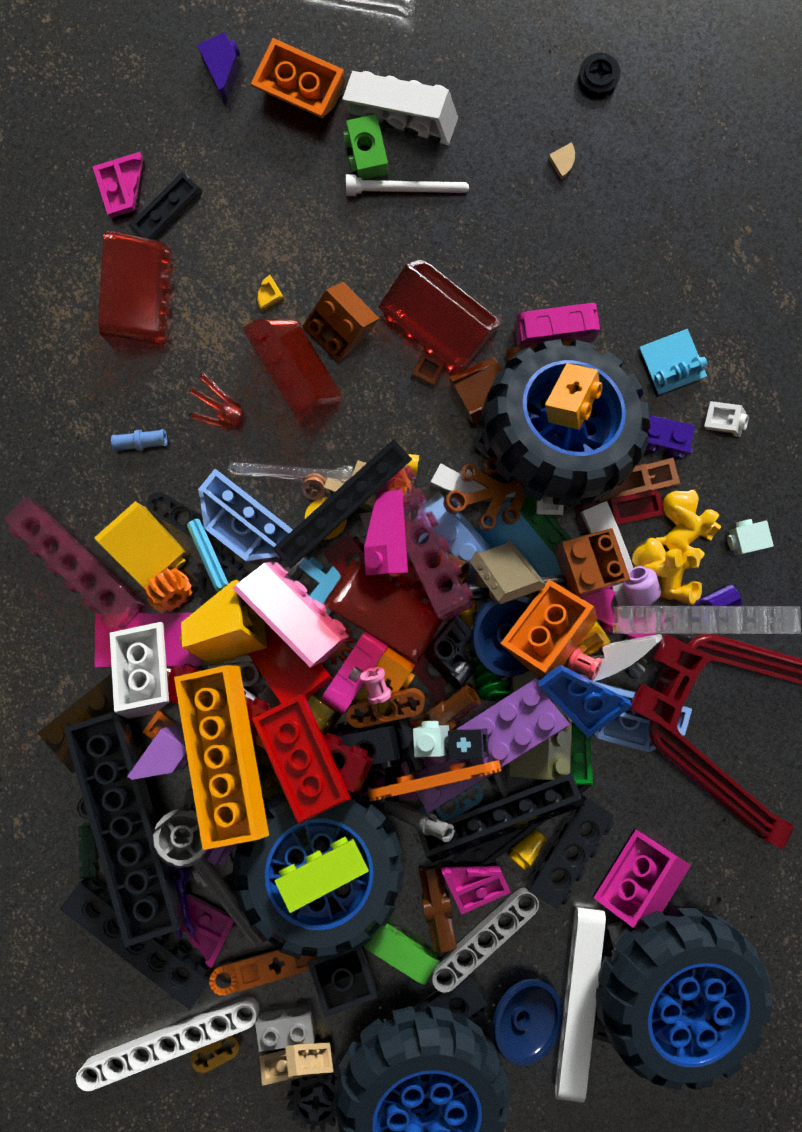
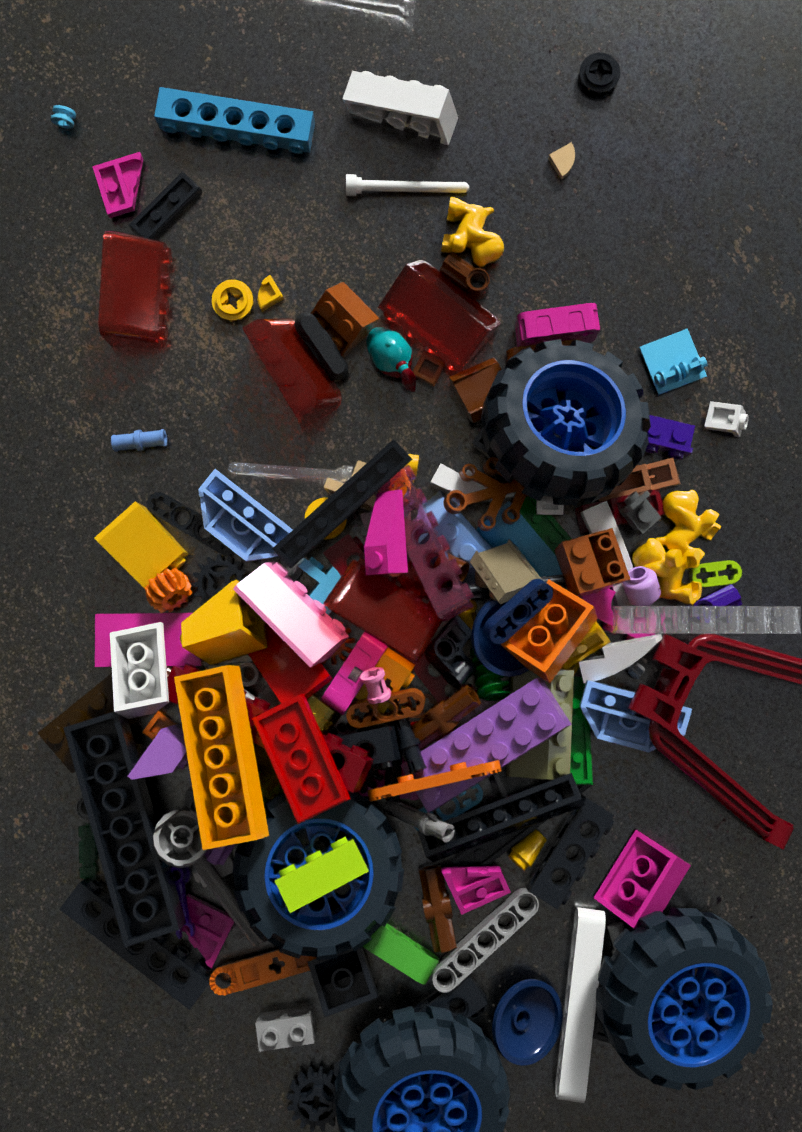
(21, 523): clear pink brick -> none
(63, 116): none -> medium azure bush
(159, 1052): white beam -> none
(174, 102): none -> dark azure brick
(207, 554): medium azure axle -> none
(218, 1057): pearl gold beam -> none
(221, 62): dark purple slope -> none
(229, 414): clear red plant -> none
(238, 290): none -> yellow gear
(296, 1062): tan bracket -> none
(299, 78): orange slope -> none
(307, 491): nougat bush -> none
(321, 346): none -> black piece
(366, 132): bright green brick -> none
(392, 355): none -> teal hair
(430, 739): light aqua brick -> none
(464, 274): none -> reddish brown piece
(467, 744): black brick -> none
(484, 245): none -> yellow animal
(529, 611): none -> dark blue beam
(573, 396): light orange brick -> none
(583, 700): blue wing -> none
(584, 664): coral bush -> none
(639, 512): none -> dark grey bracket
(714, 567): none -> lime beam
(749, 537): light aqua brick -> none

